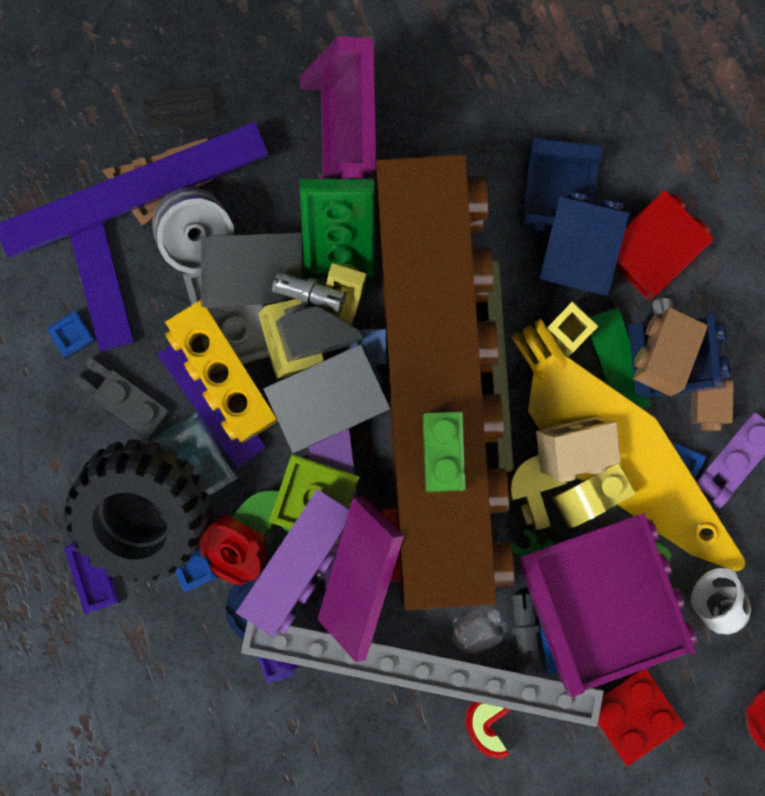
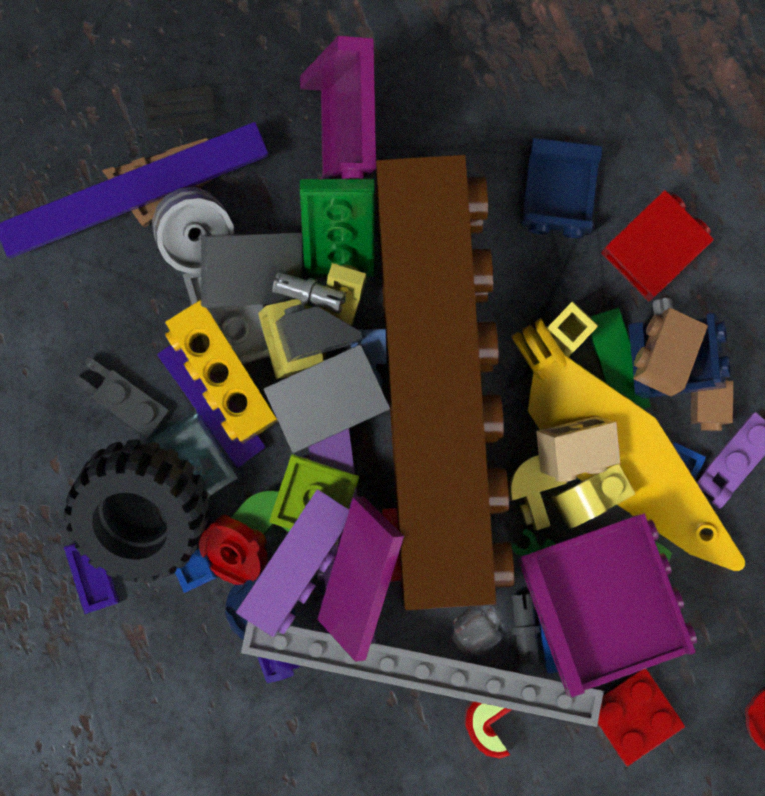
(70, 334): blue tile -> none
(102, 288): dark purple tile -> none
(443, 452): bright green brick -> none
(498, 377): olive tile -> none
(584, 243): dark blue panel -> none
(739, 608): white helmet -> none

